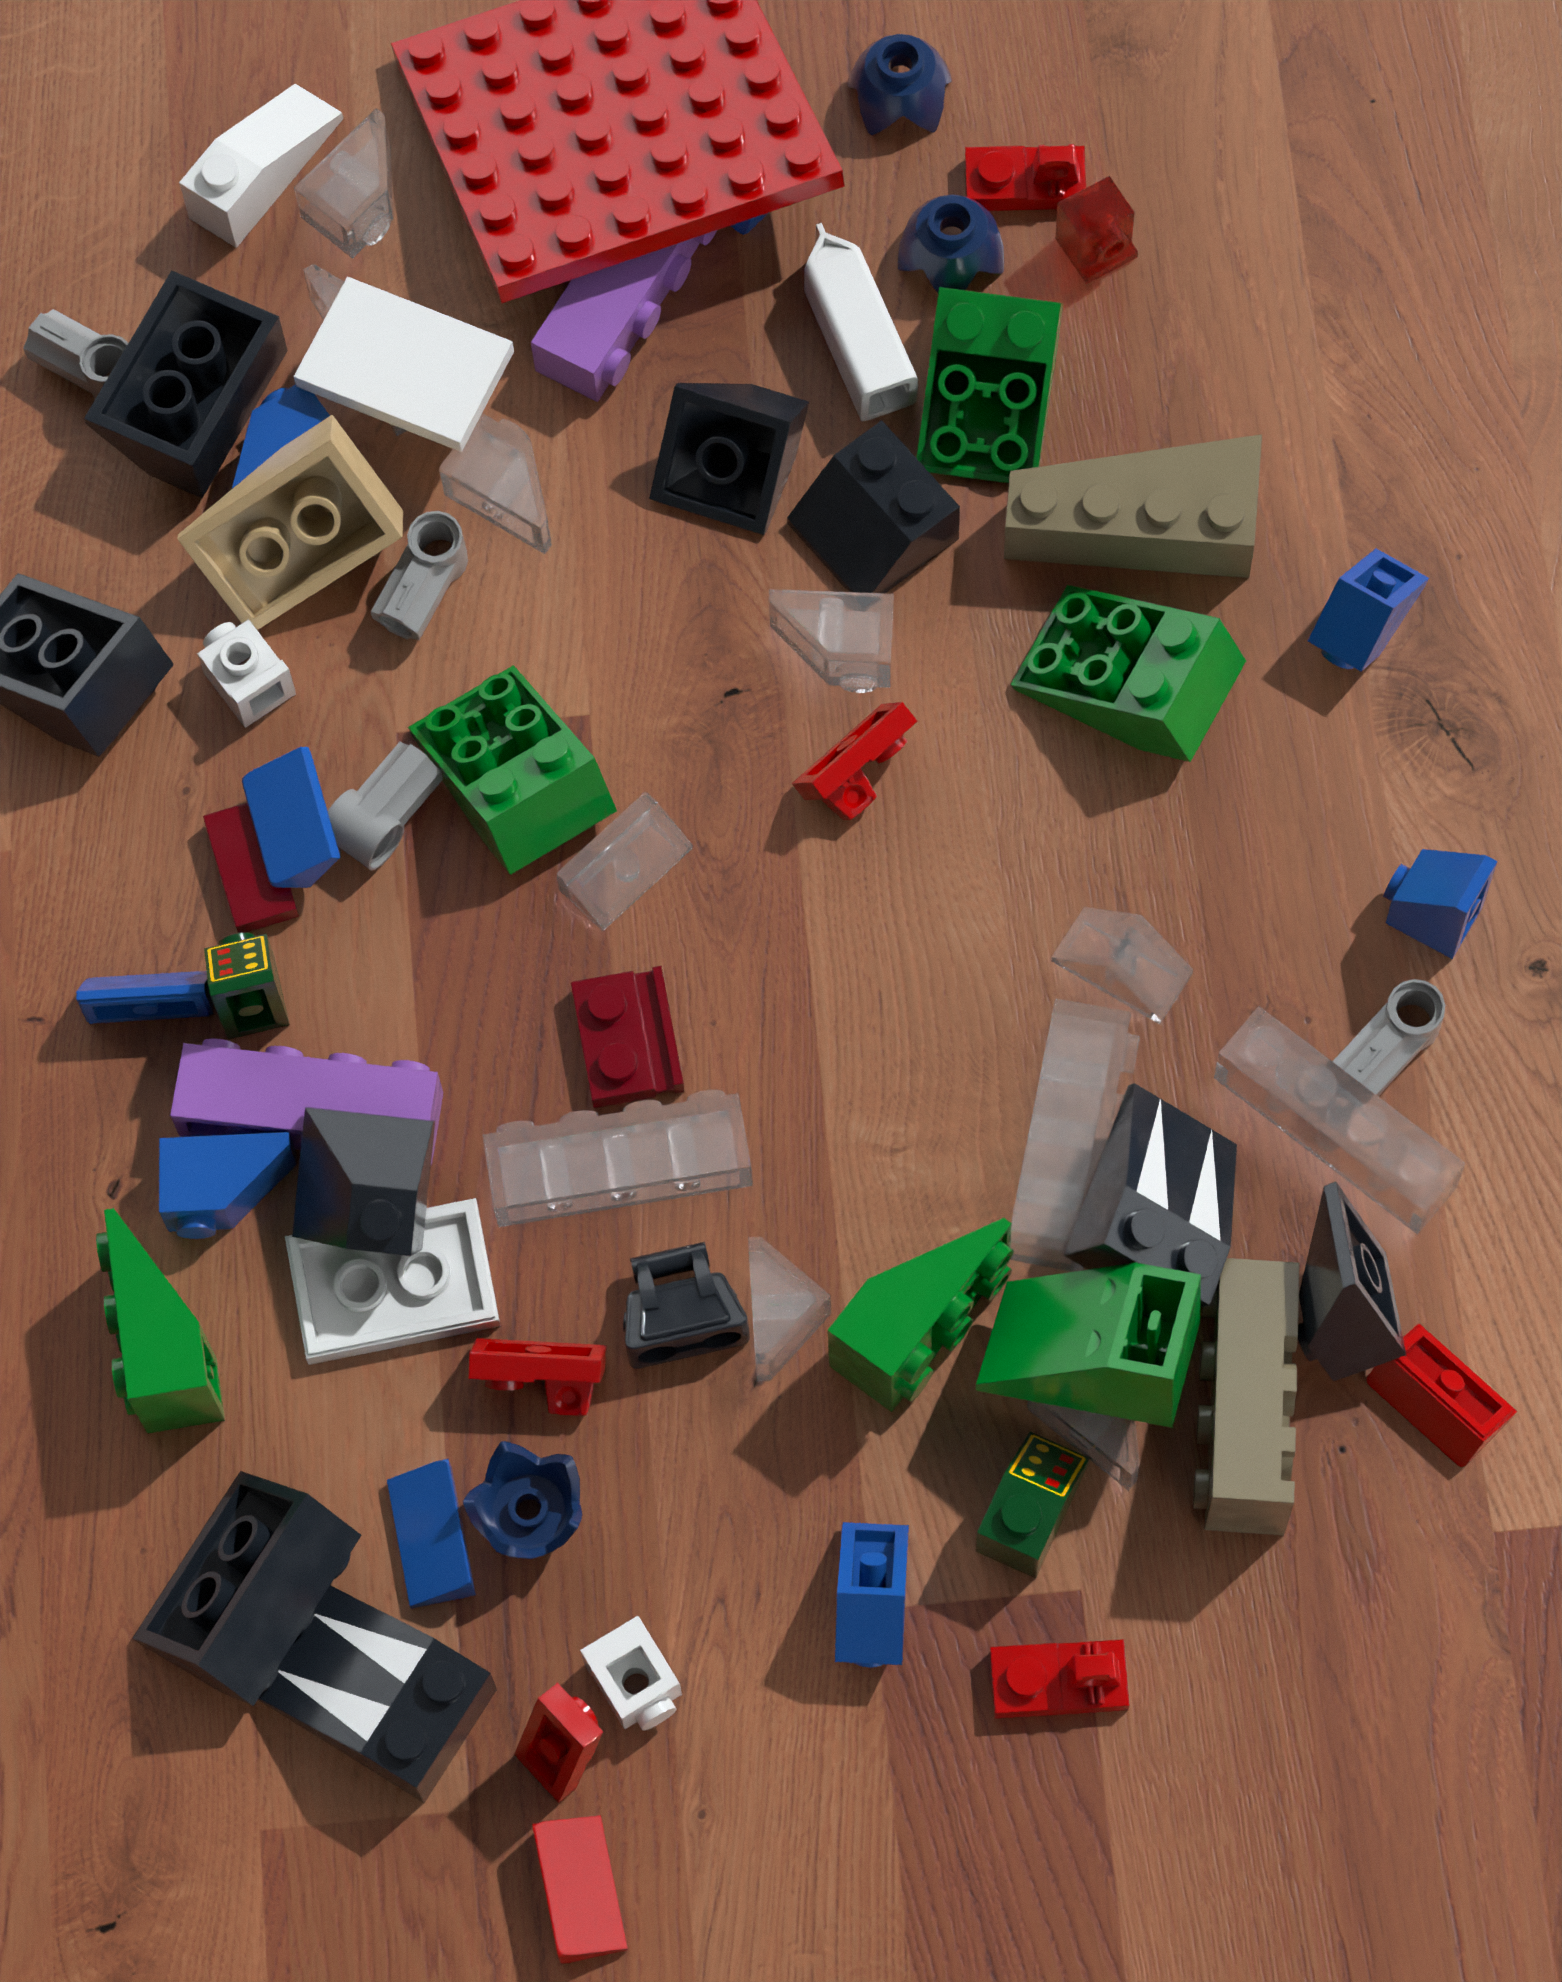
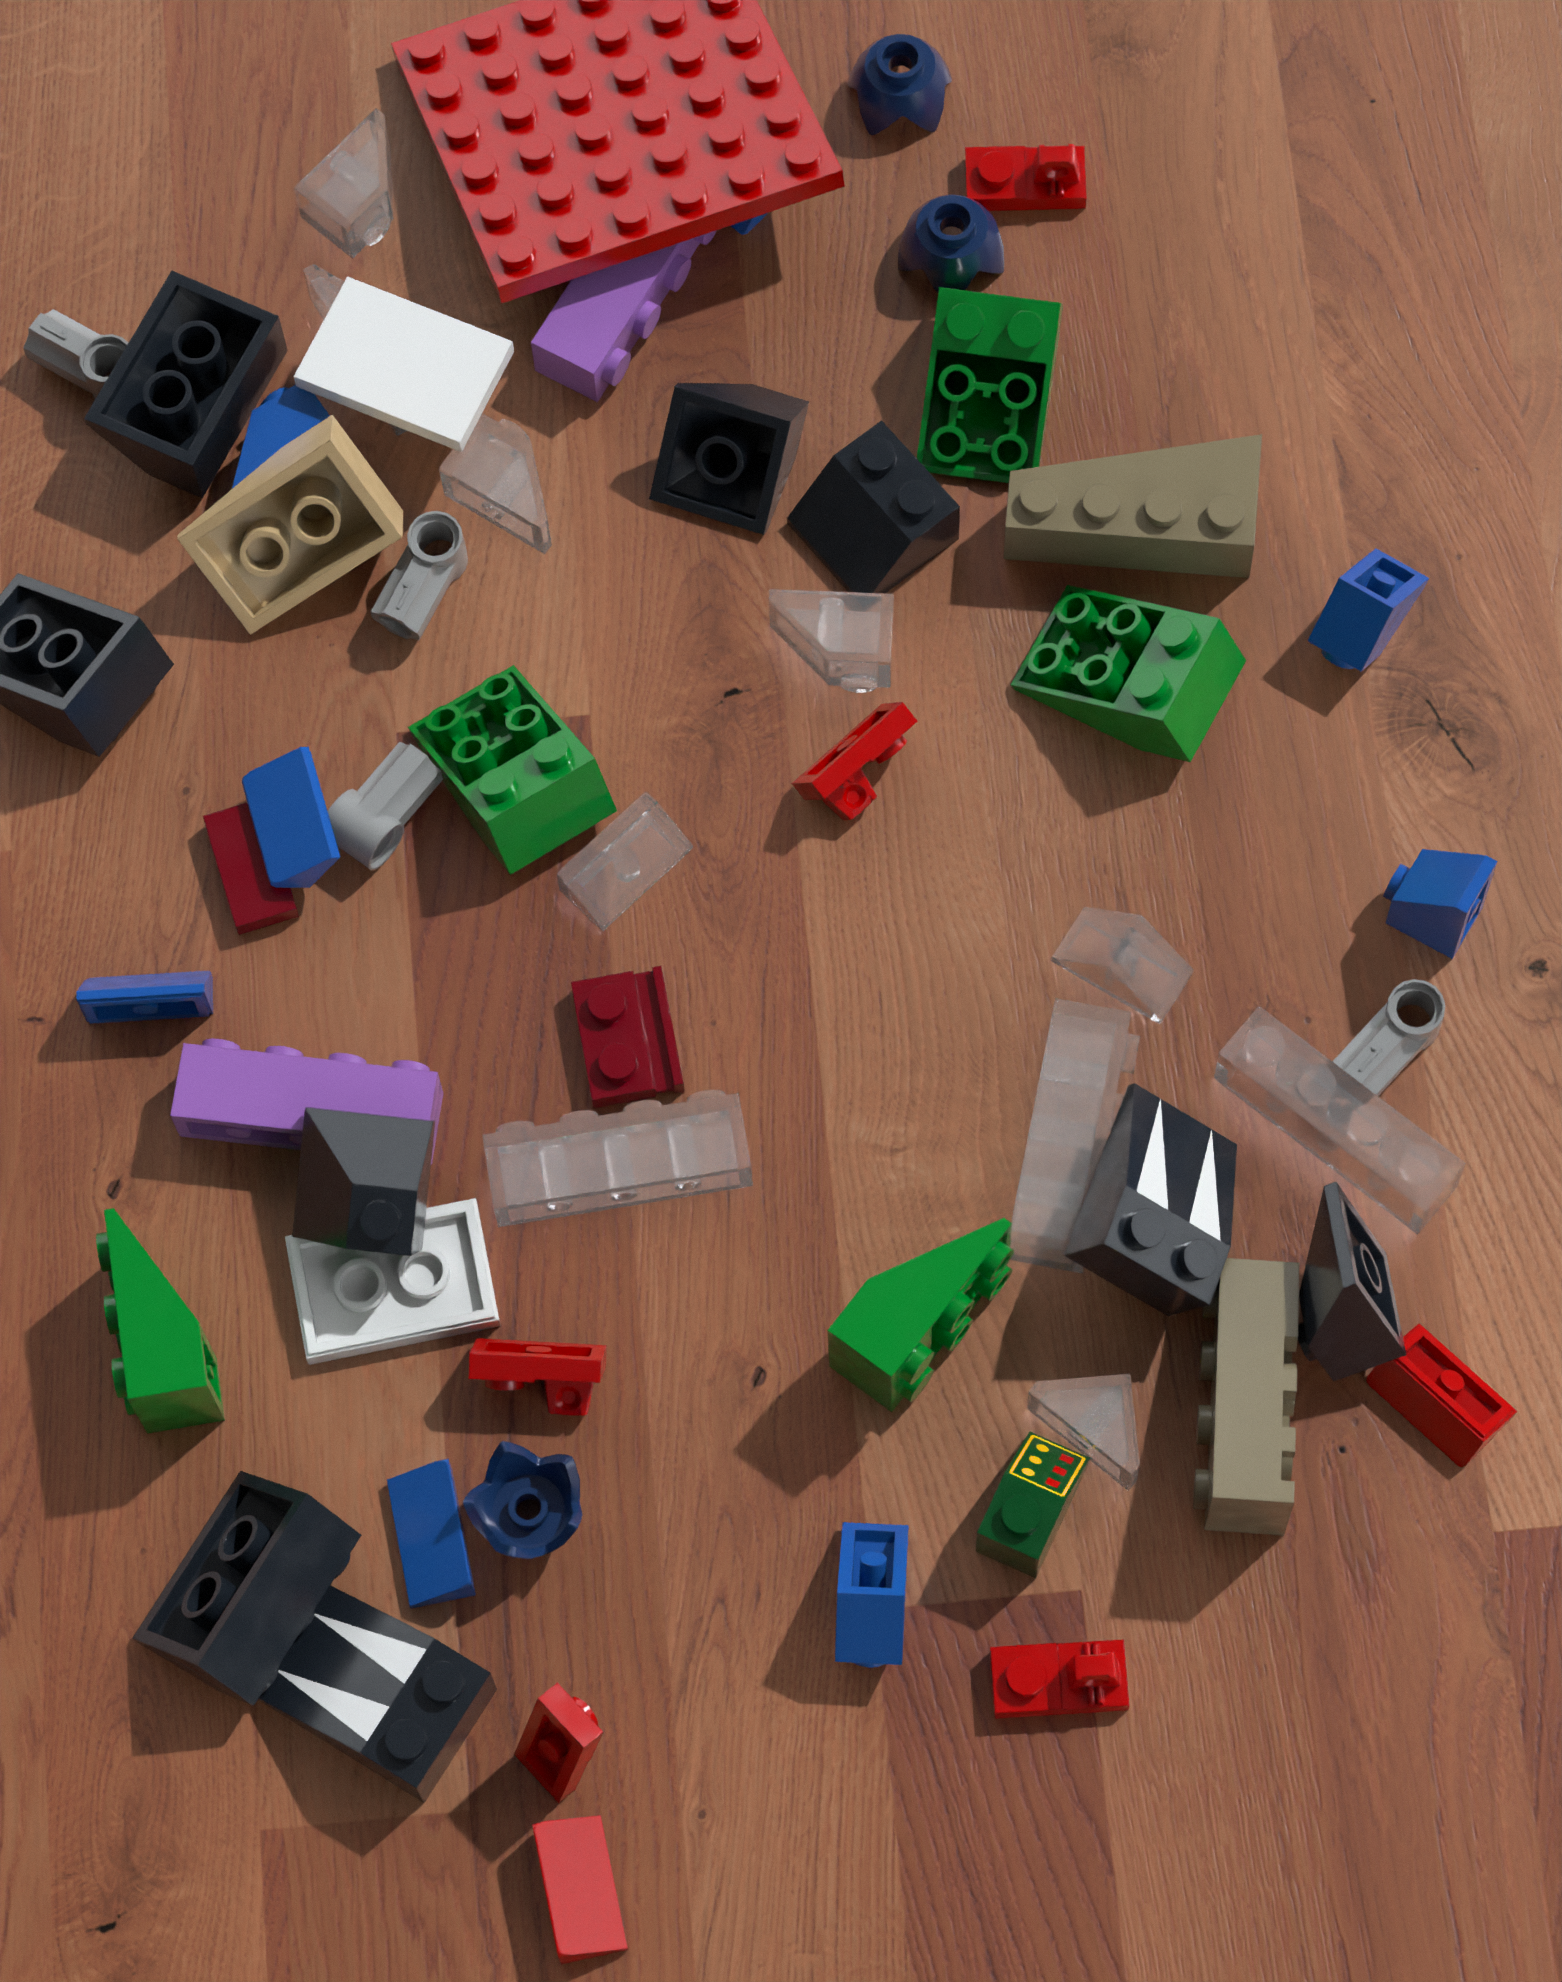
(218, 1178): blue slope -> none
(245, 985): dark green slope -> none
(247, 688): white brick -> none
(256, 163): white slope -> none
(629, 1652): white brick -> none
(682, 1315): black piece -> none
(784, 1307): clear slope -> none
(858, 328): white piece -> none
(1096, 229): clear red brick -> none
(1096, 1341): green slope -> none

